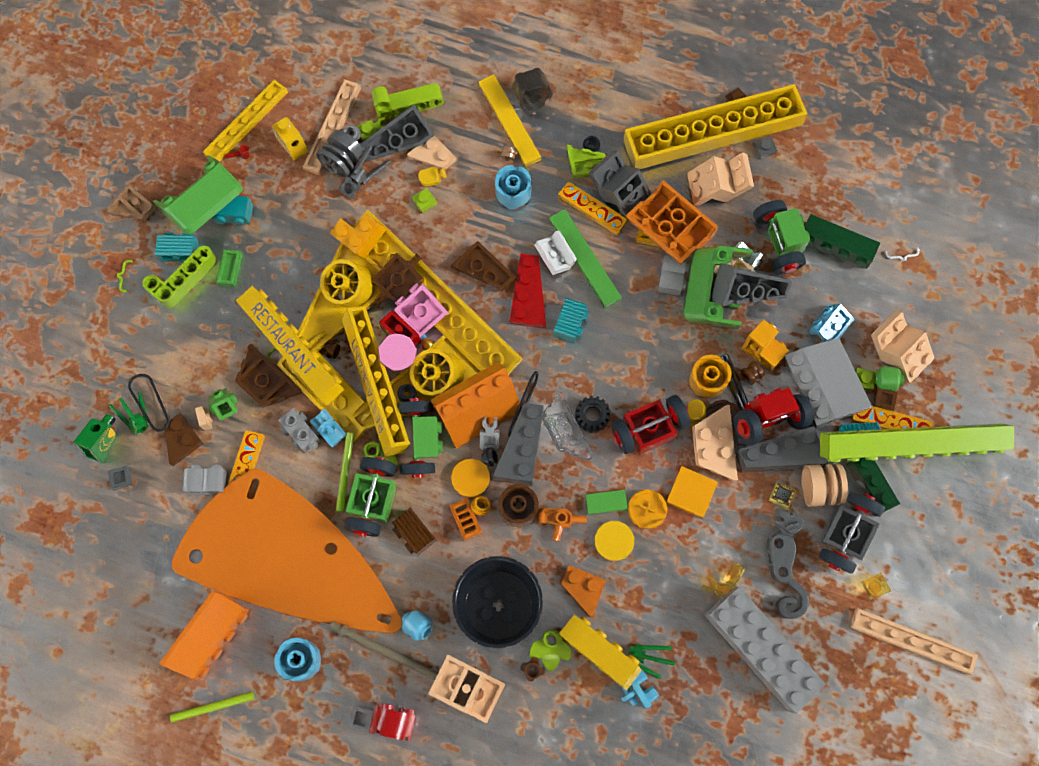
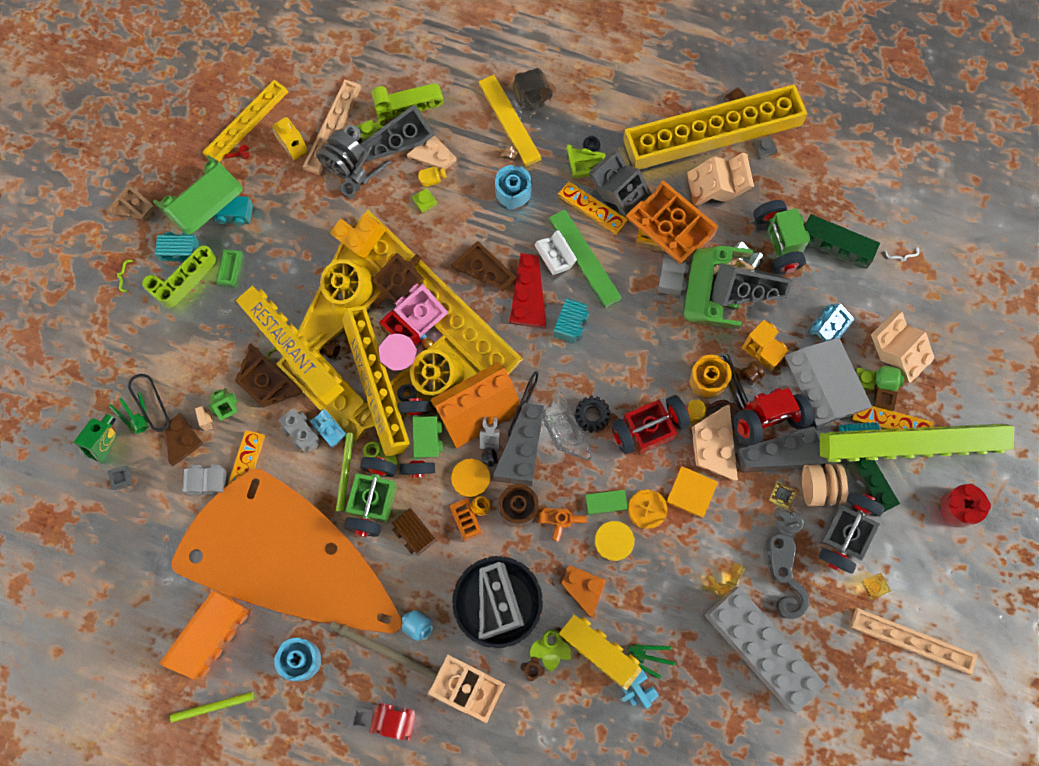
(497, 602): none -> light grey wedge
(975, 509): none -> red brick

